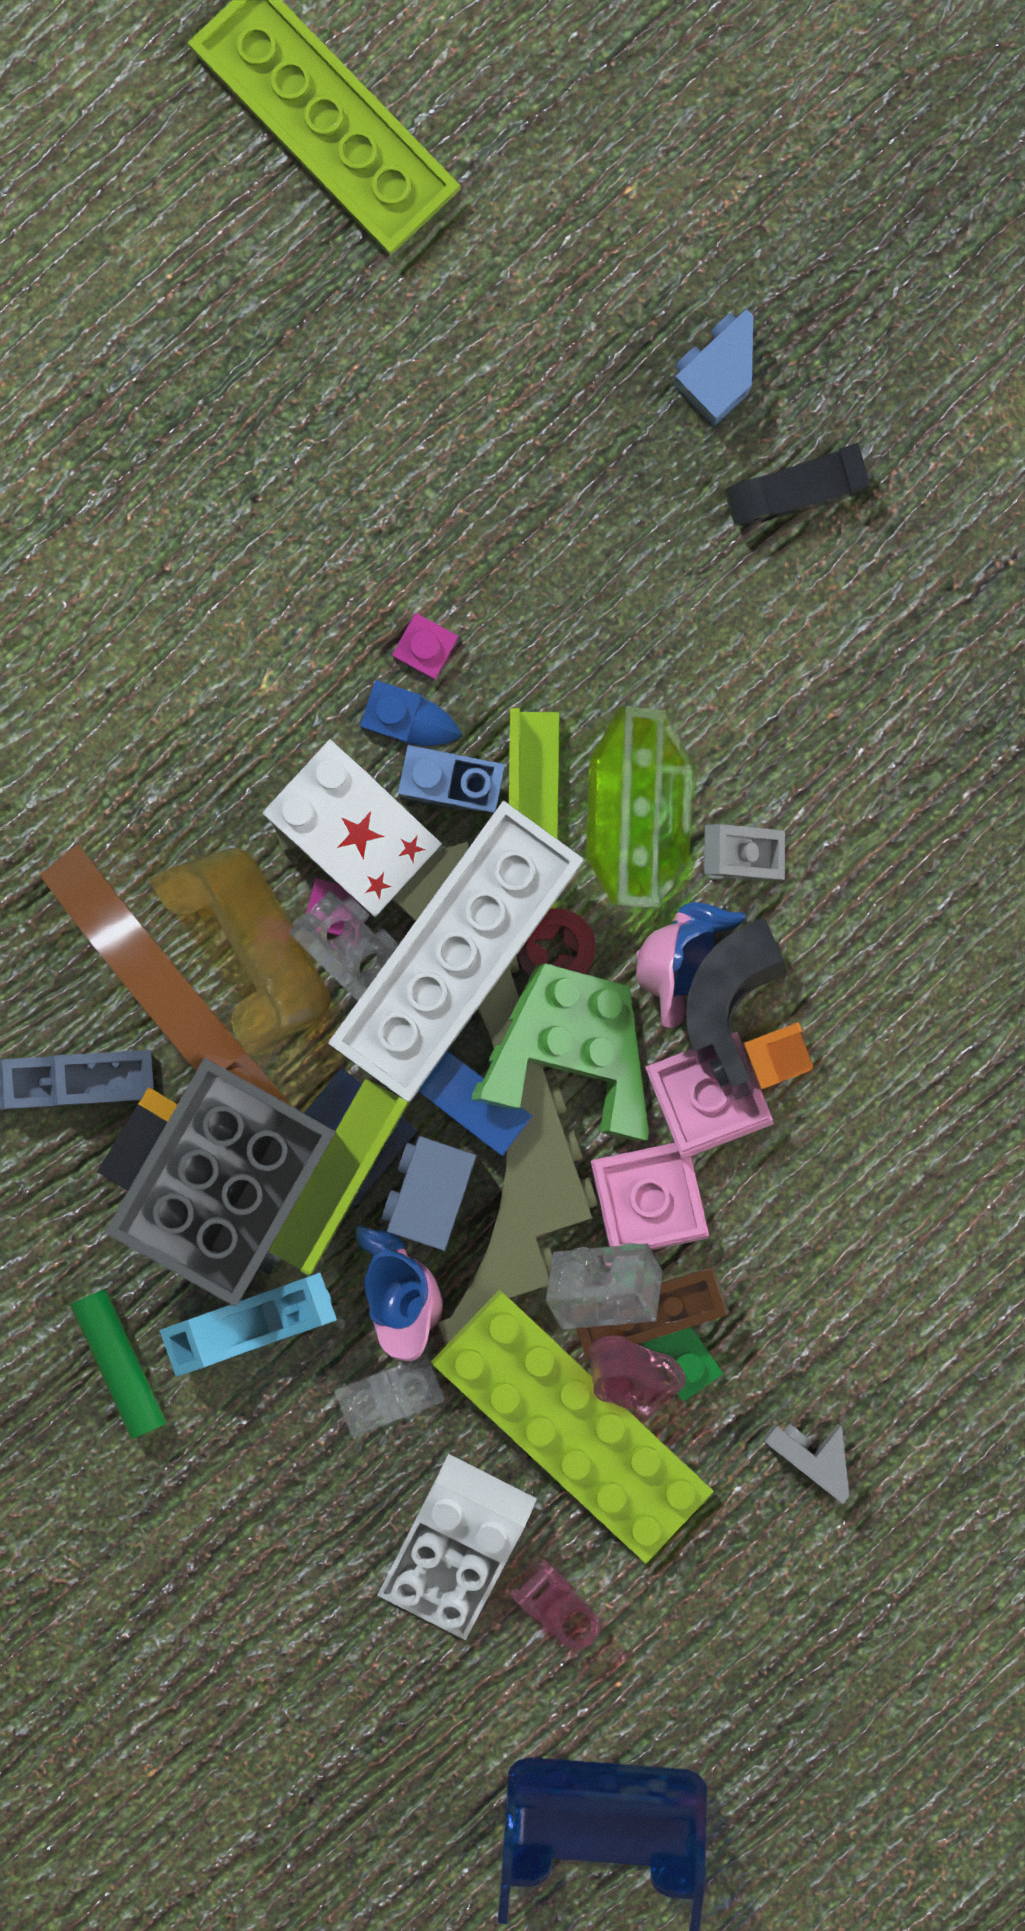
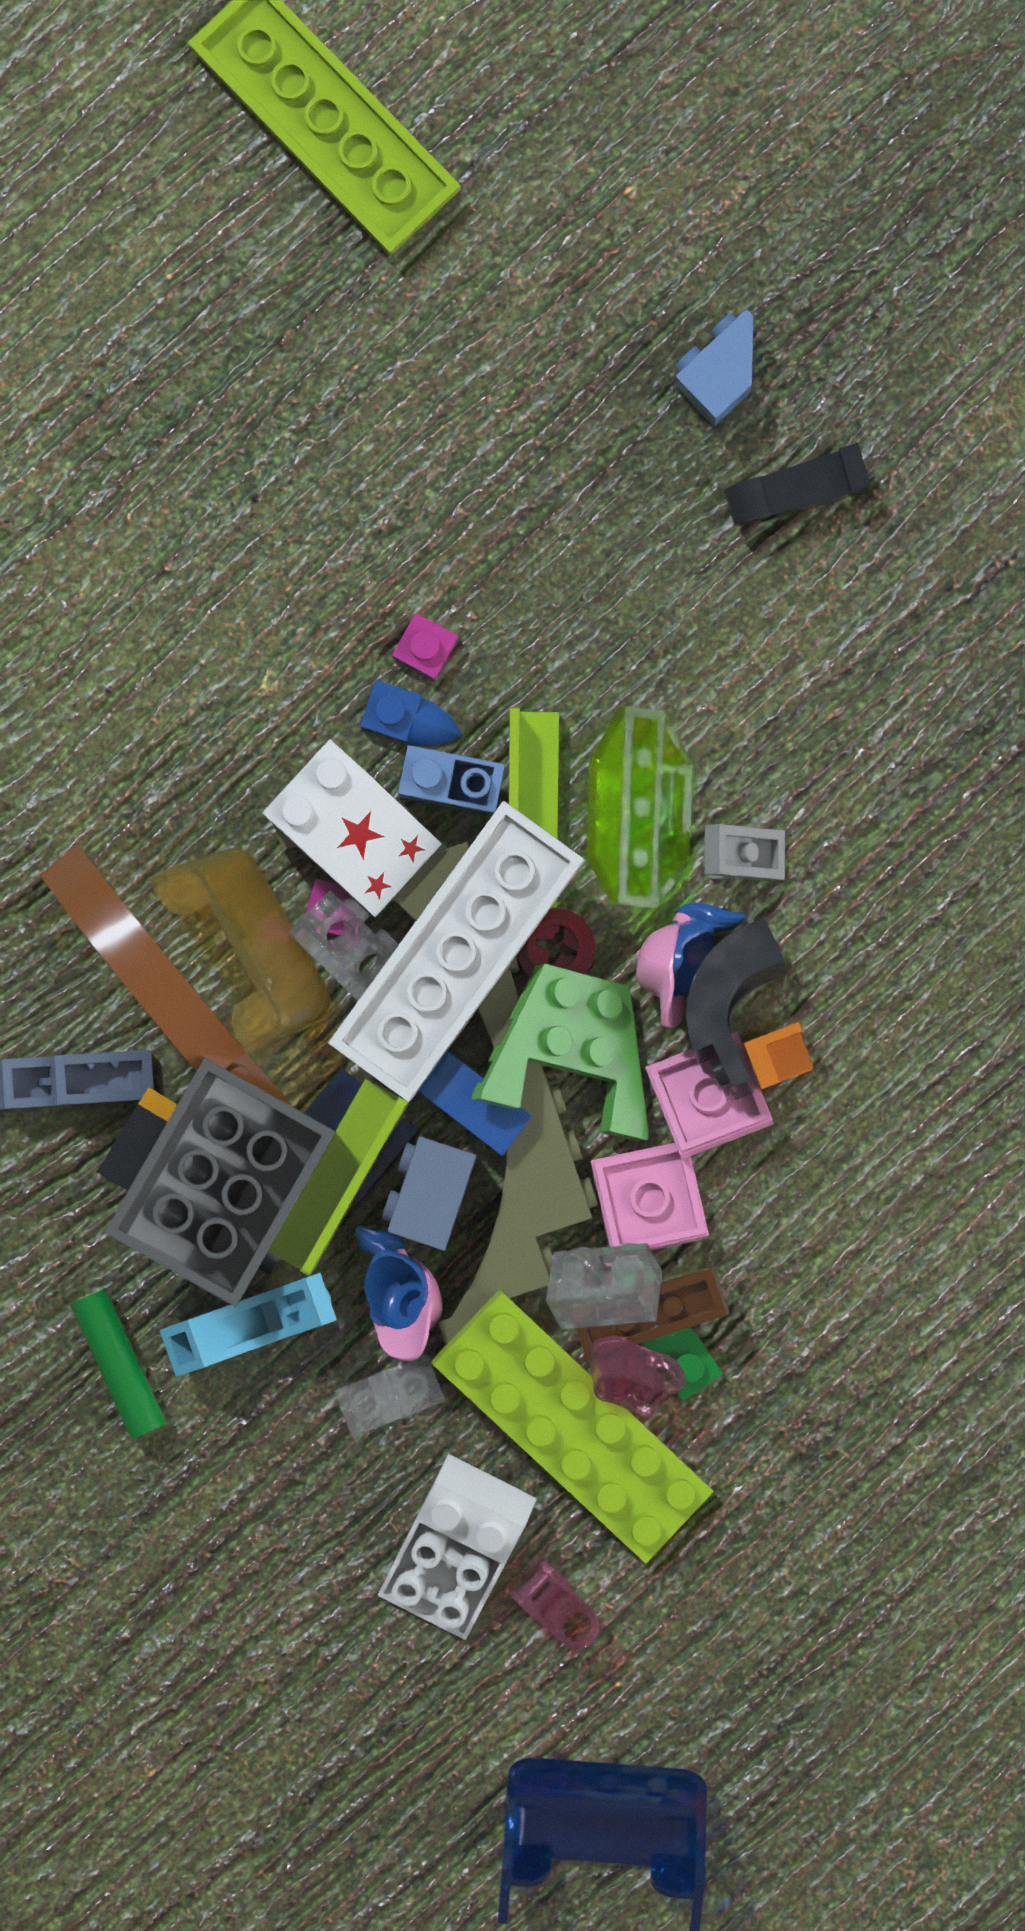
(824, 1467): light grey slope -> none

